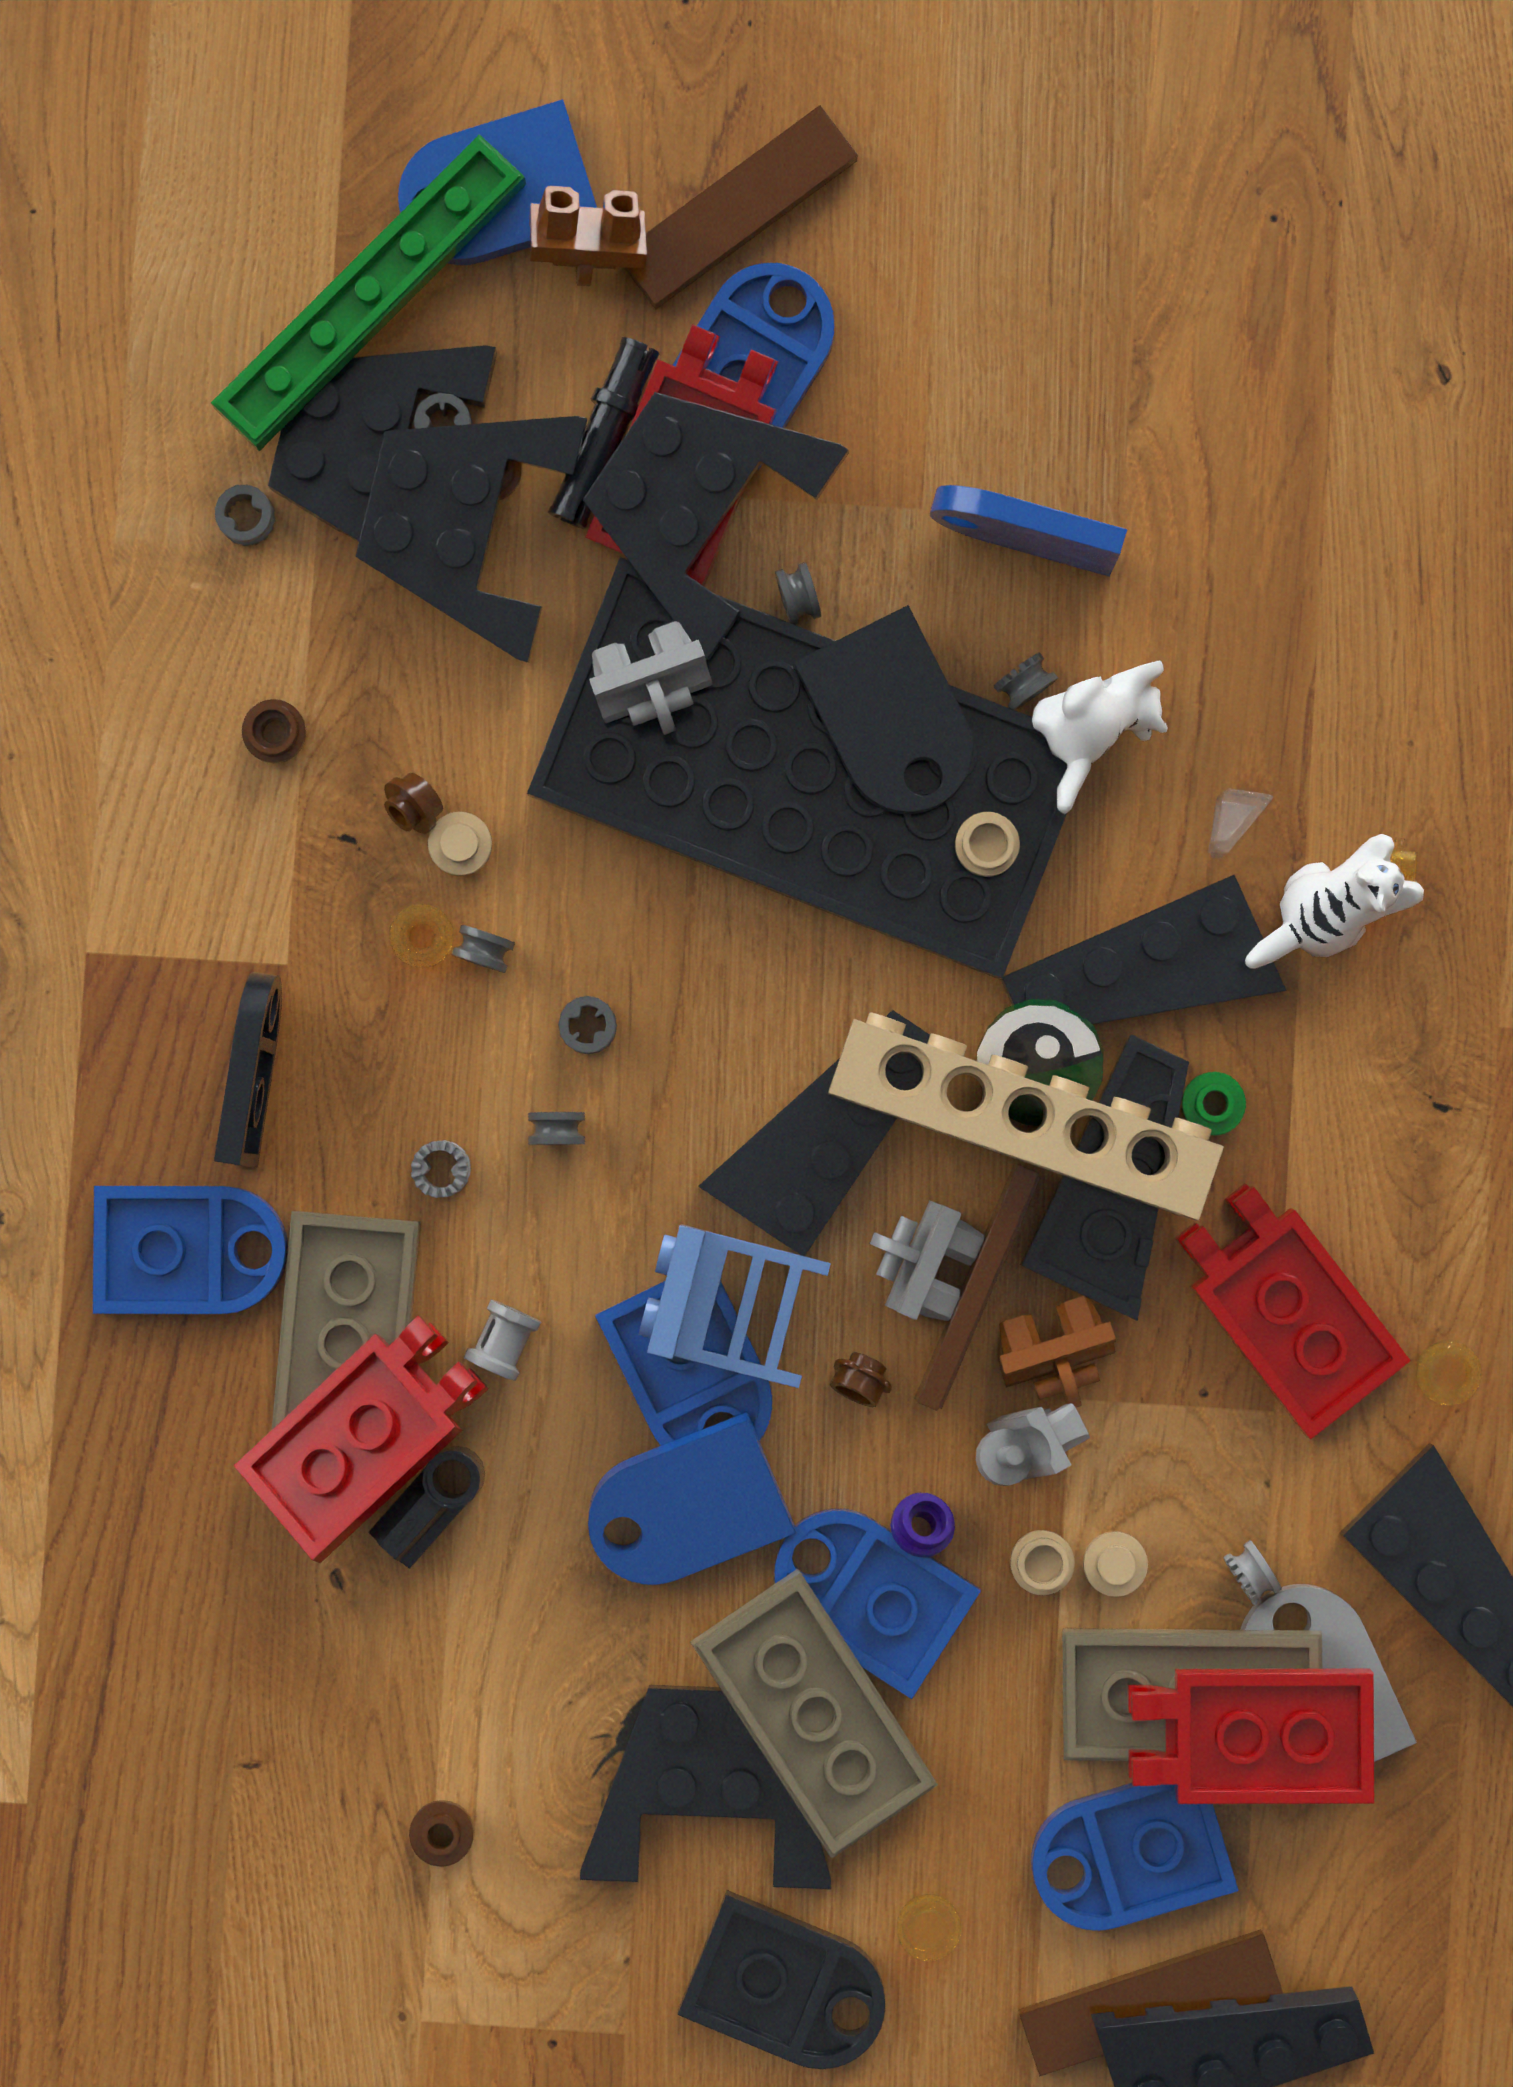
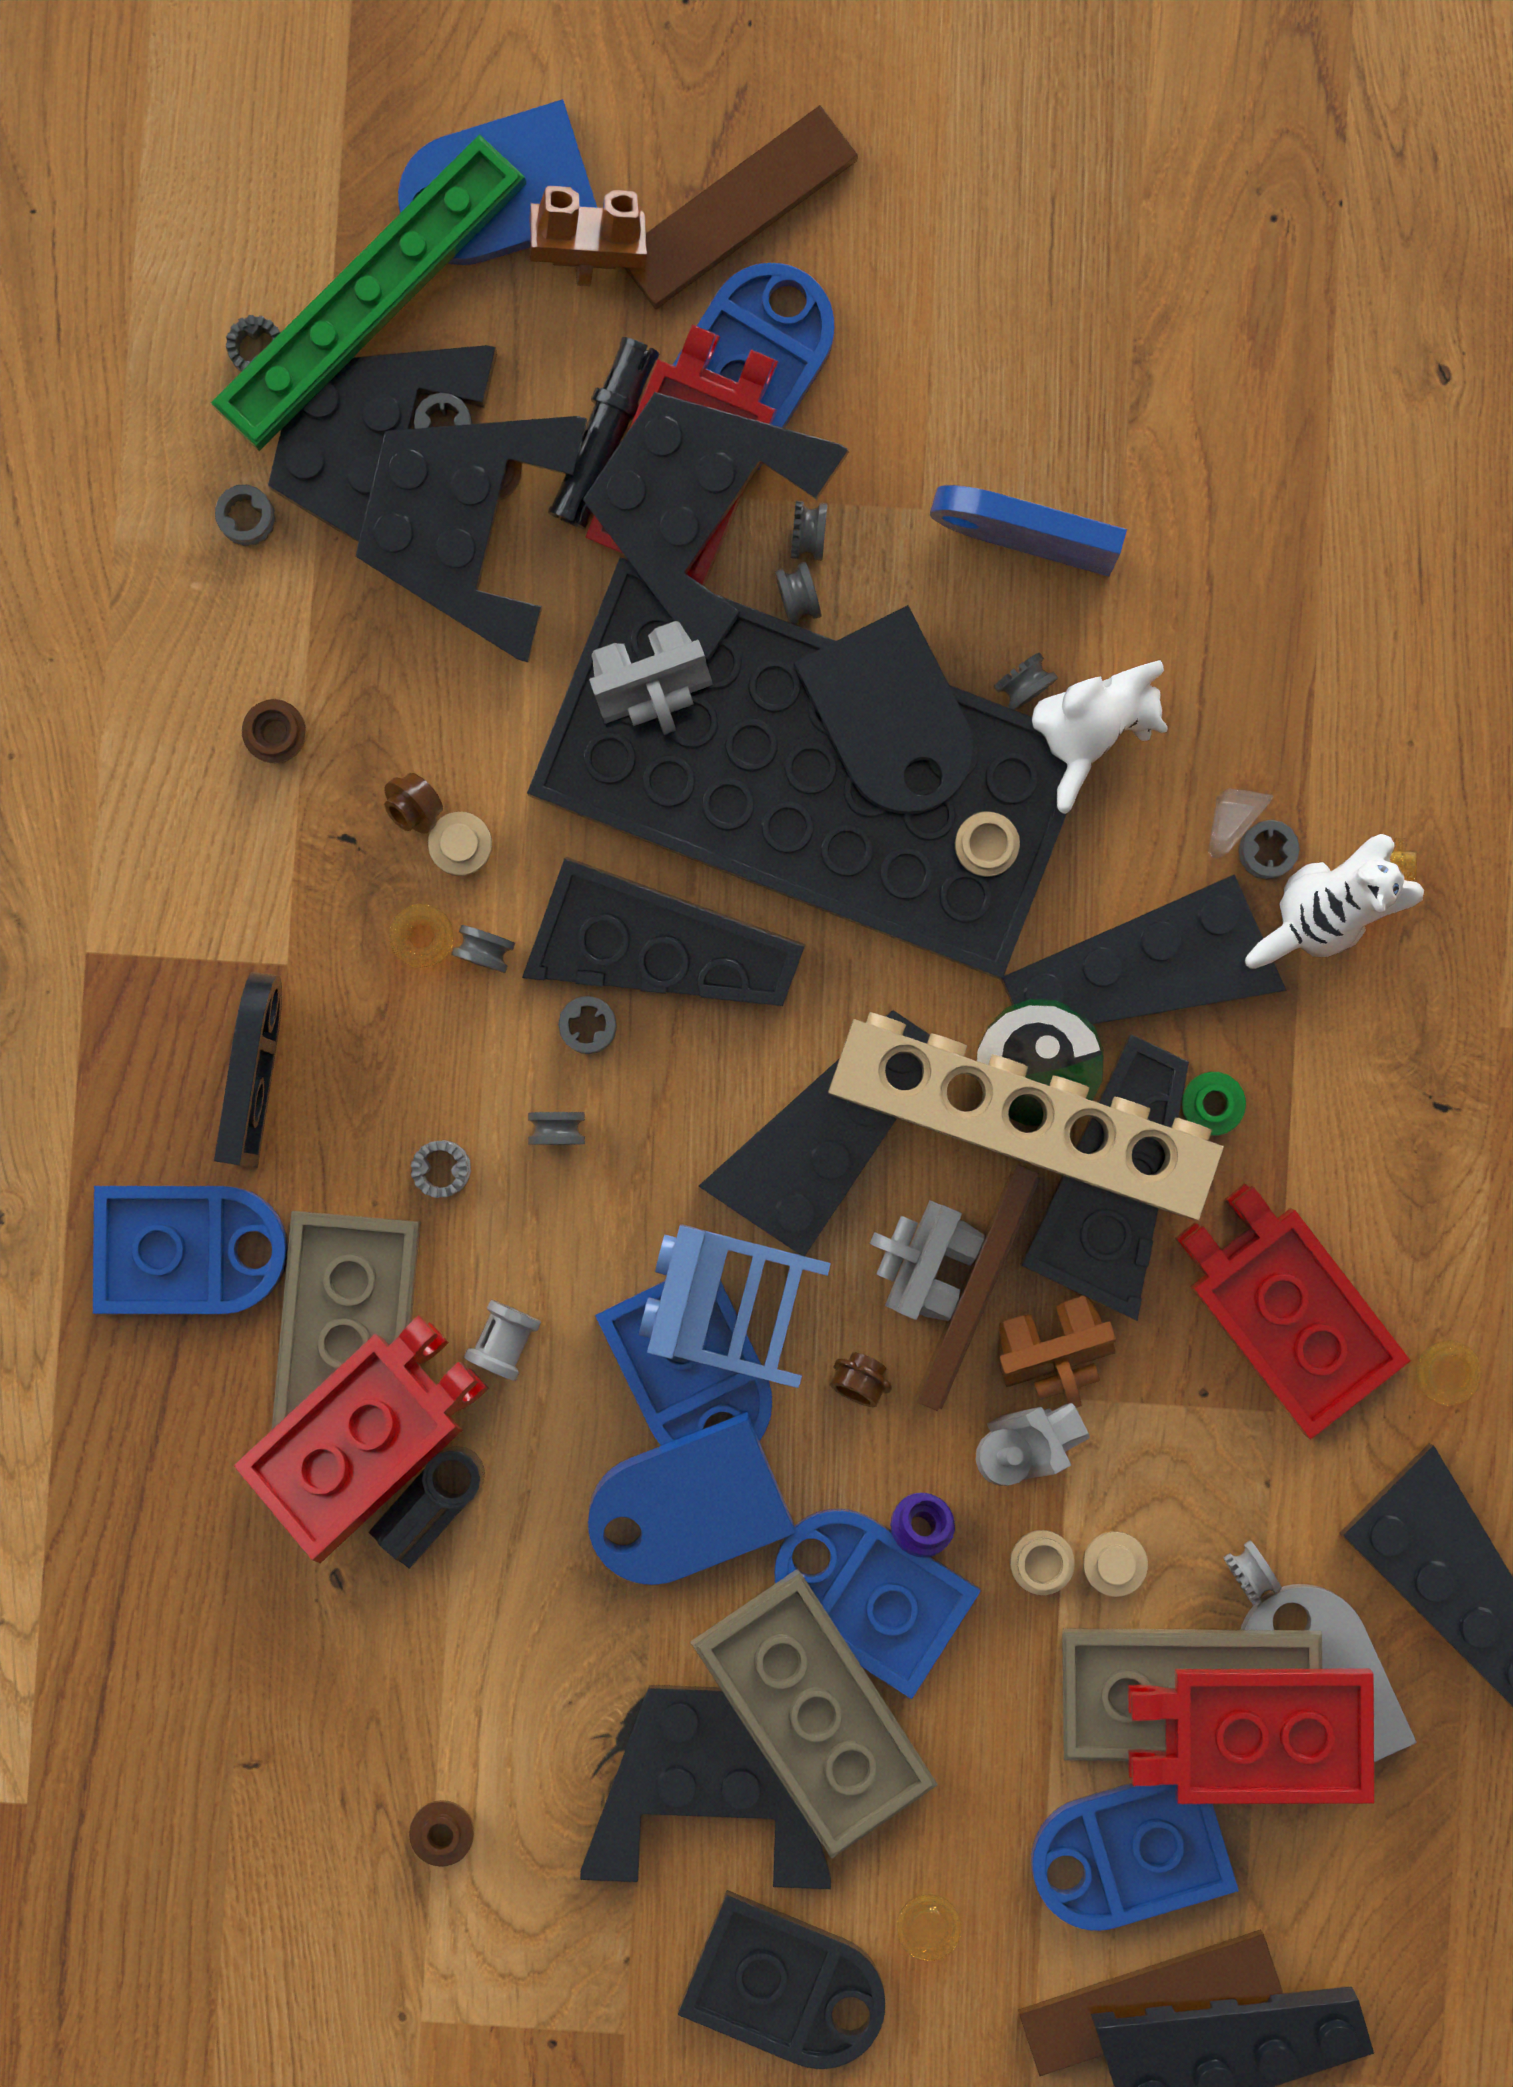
(251, 327): none -> dark grey bush
(640, 938): none -> black wing
(810, 530): none -> dark grey bush
(1288, 850): none -> dark grey bush

